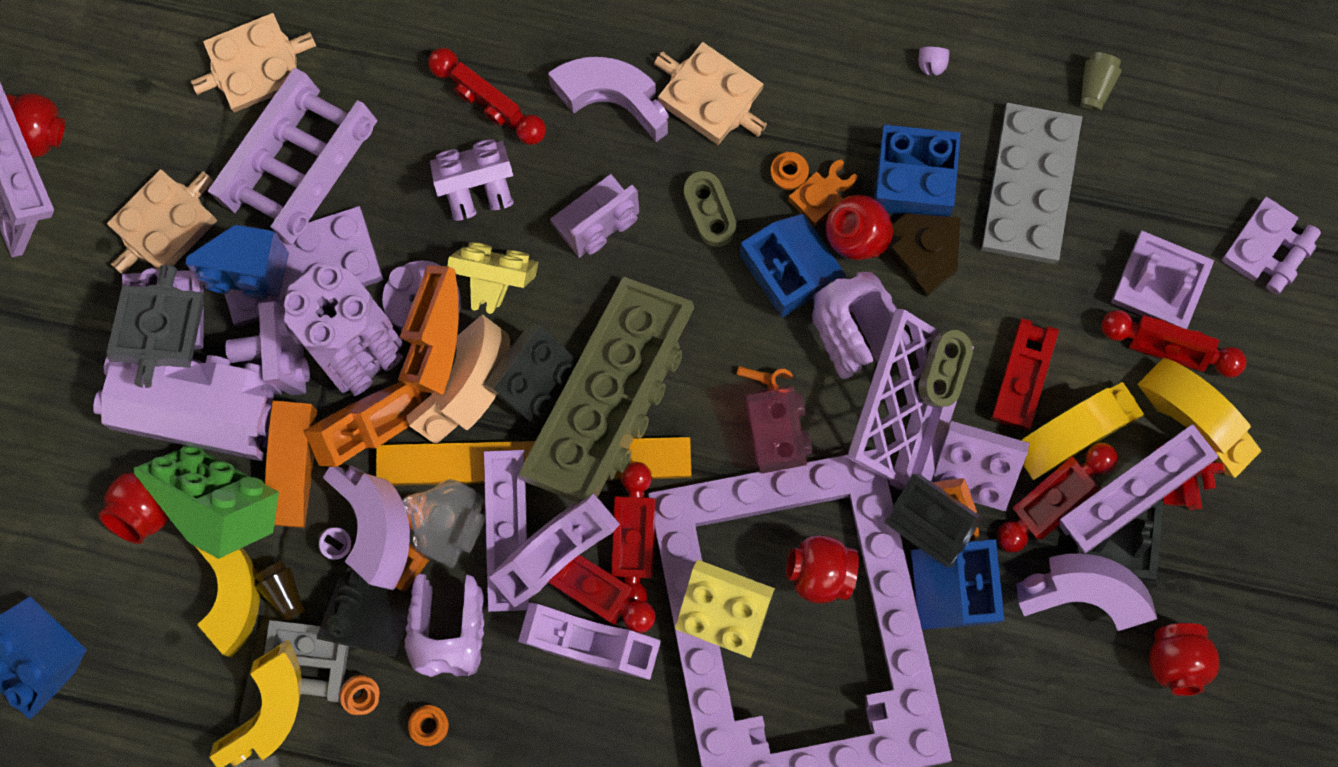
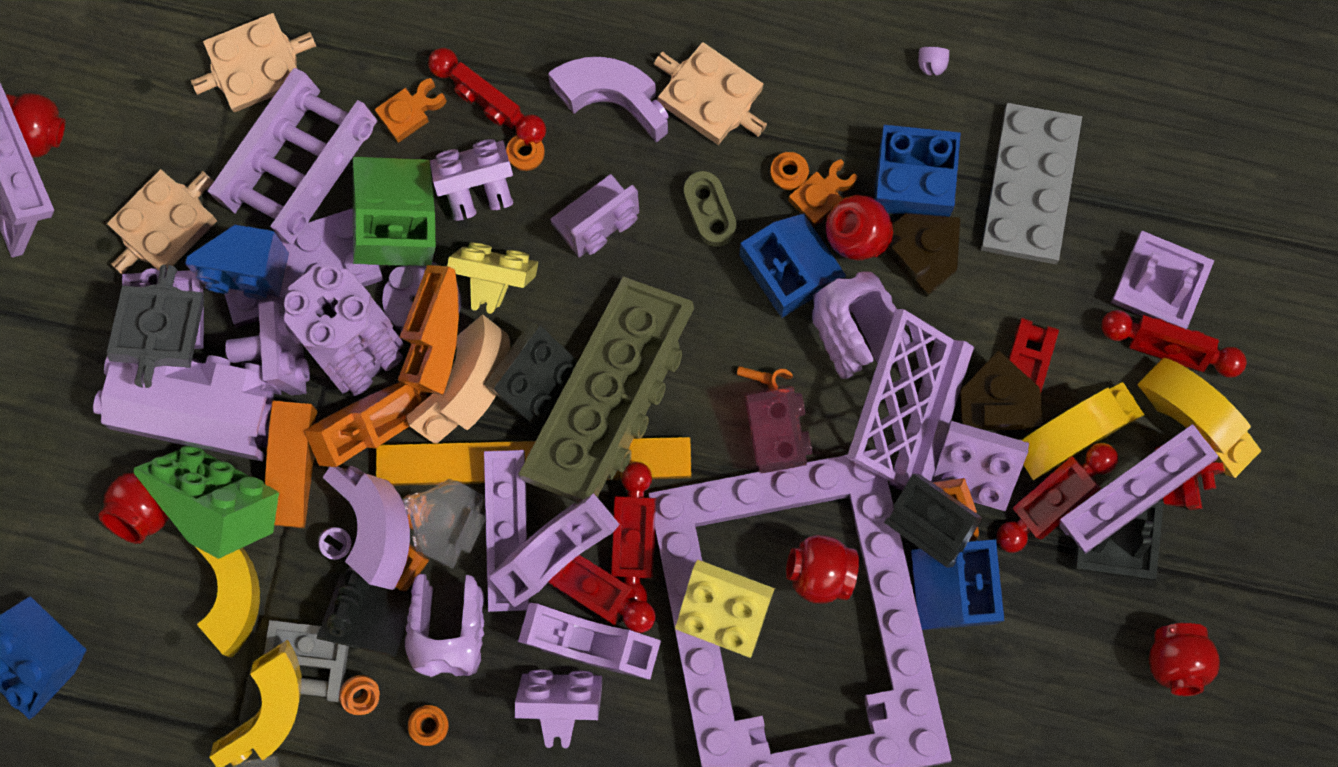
(280, 590): dark brown cone -> none
(393, 212): none -> bright green slope
(405, 113): none -> orange plate
(528, 162): none -> orange plate
(558, 701): none -> lavender plate
(944, 370): olive plate -> none
(1001, 398): none -> dark brown plate
(1091, 581): lavender arch -> none
(1098, 80): olive cone -> none
(1262, 237): lavender plate -> none

